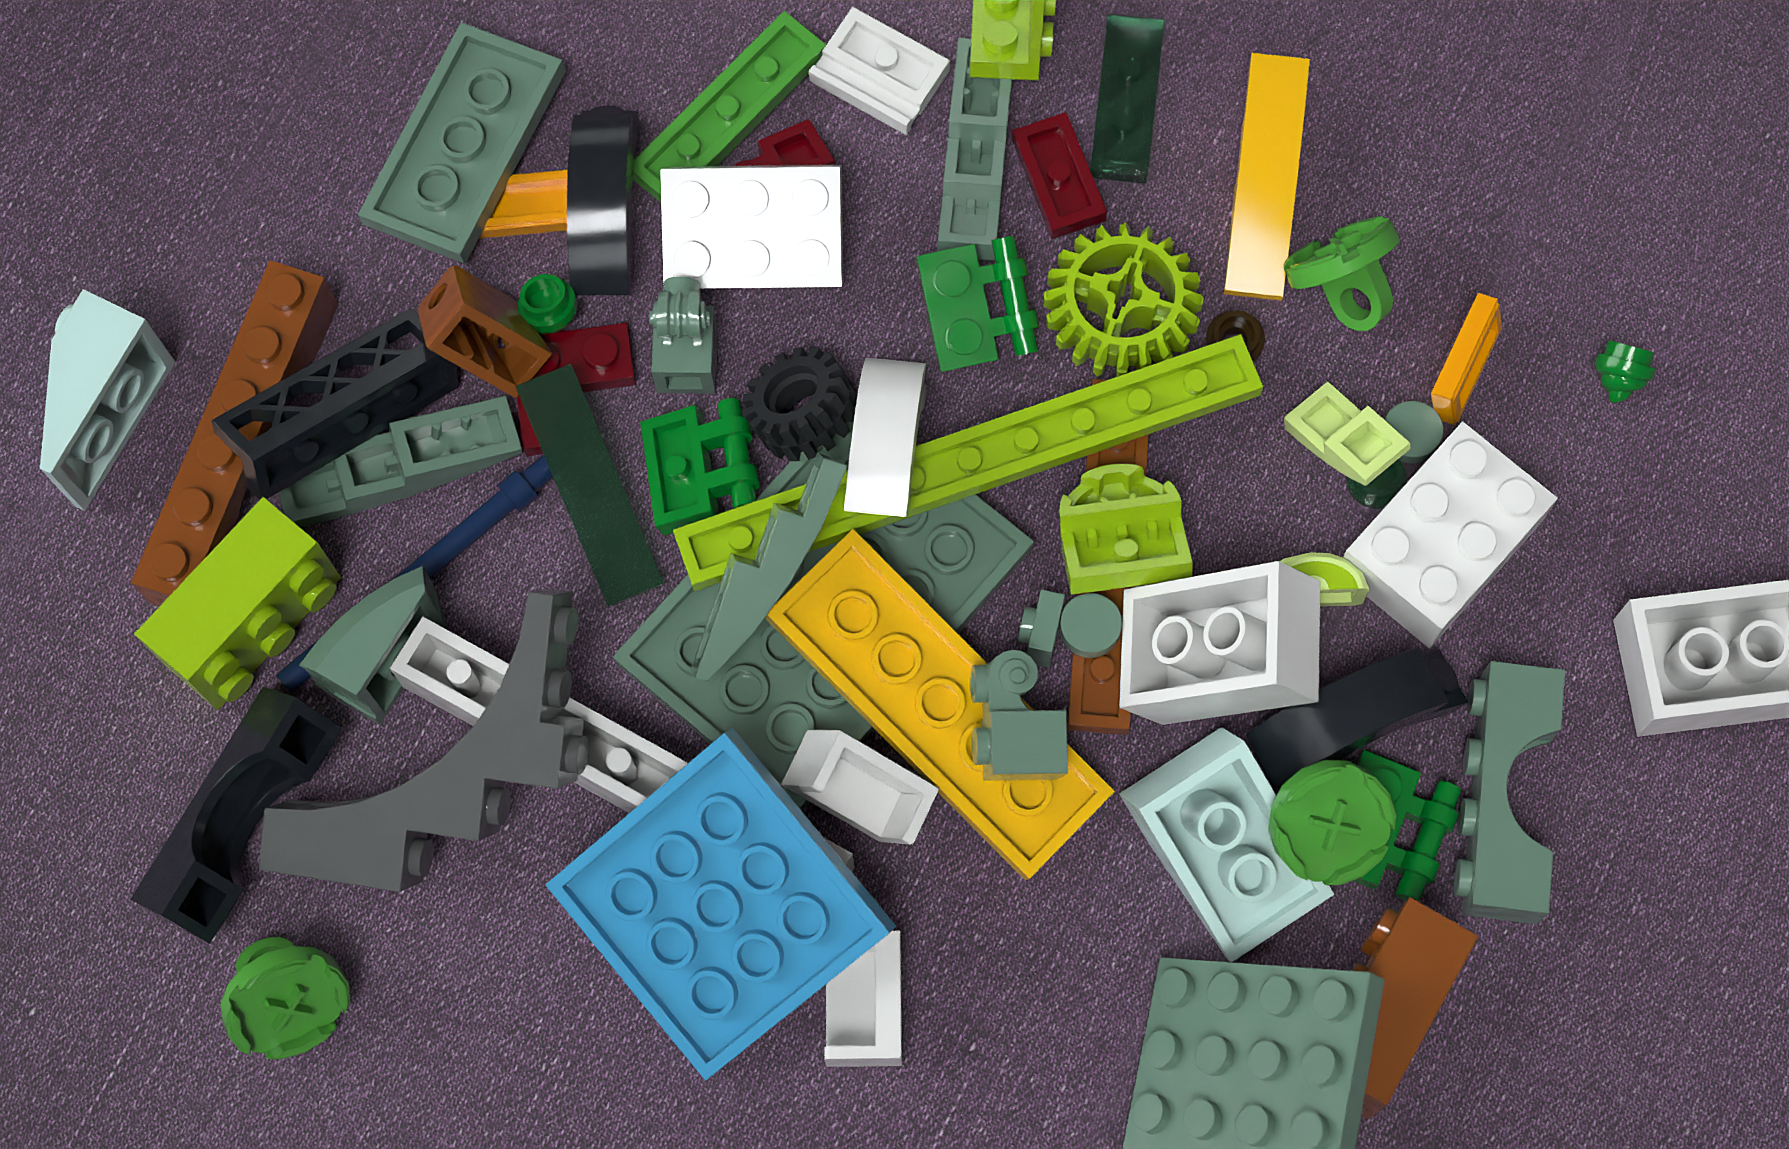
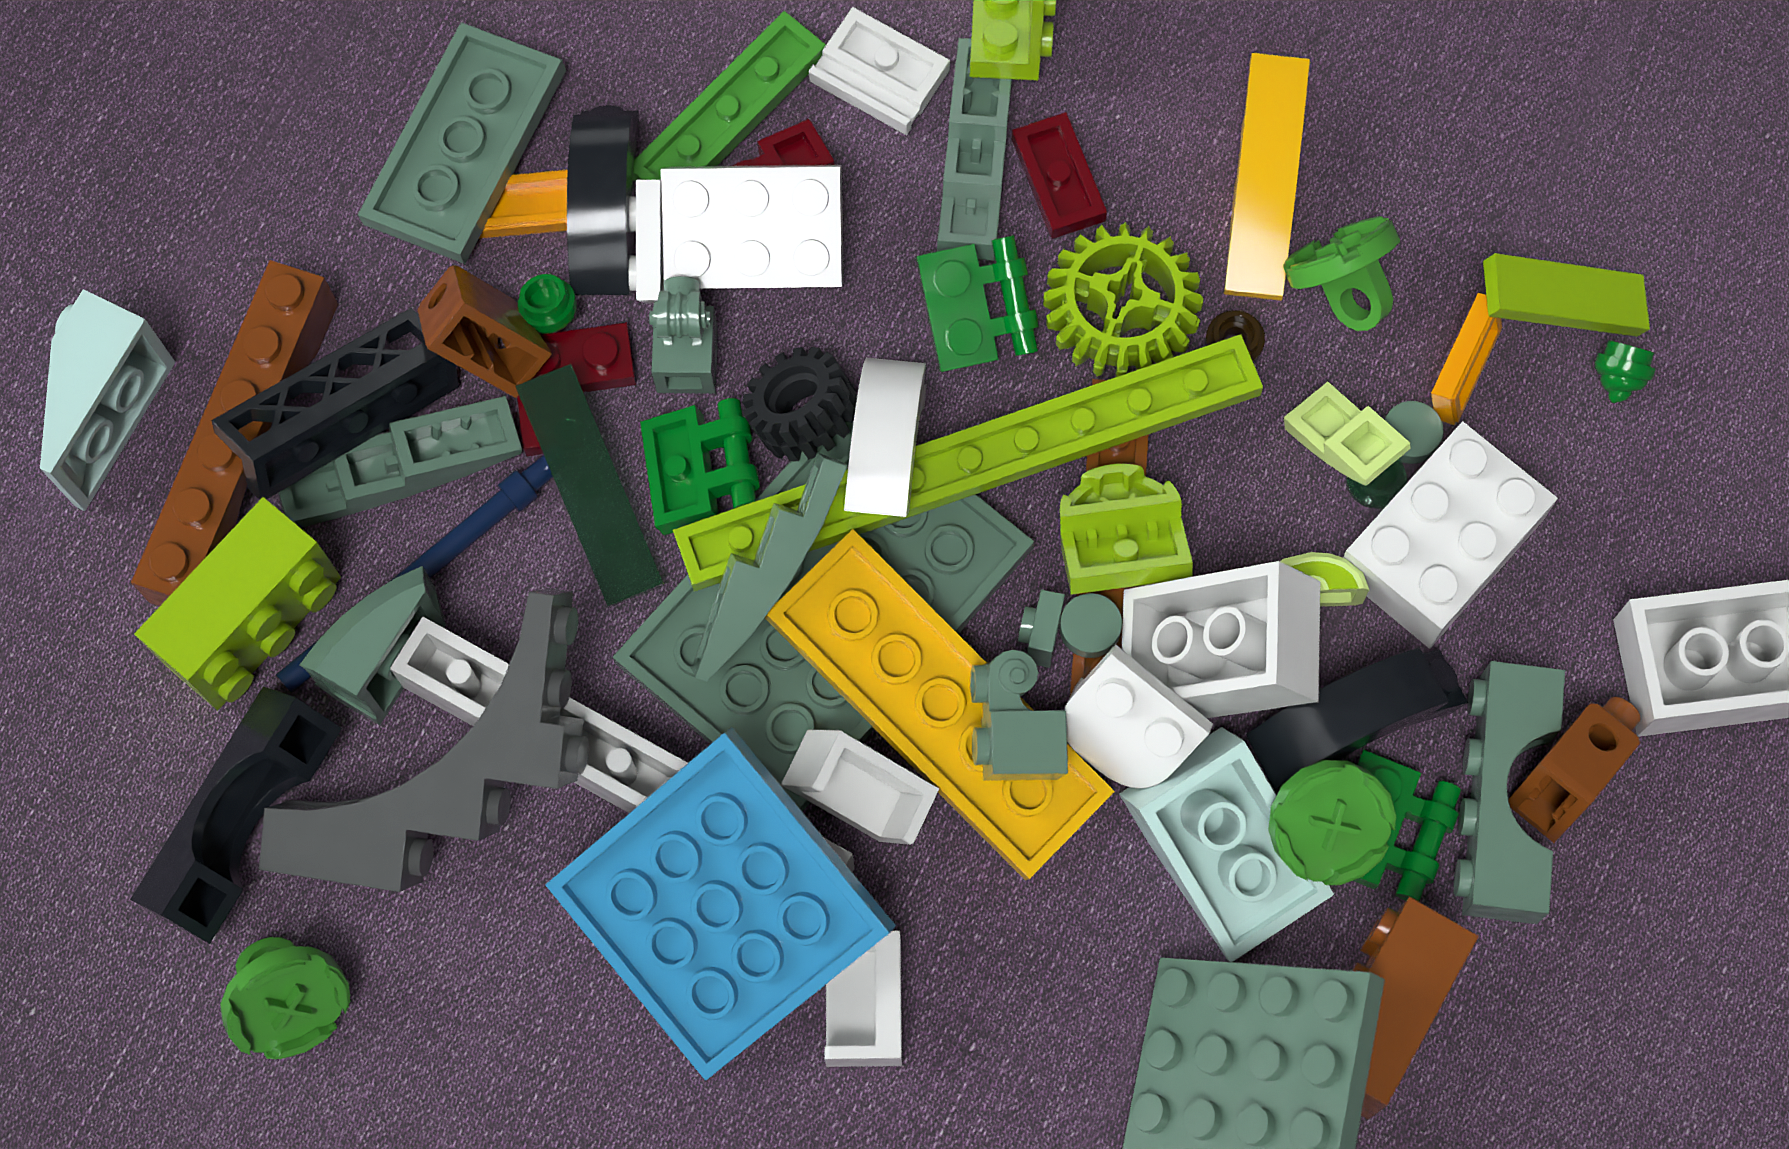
(645, 219): none -> white plate
(1127, 99): clear green tile -> none
(1131, 723): none -> white slope
(1565, 295): none -> lime tile
(1577, 767): none -> dark orange torso

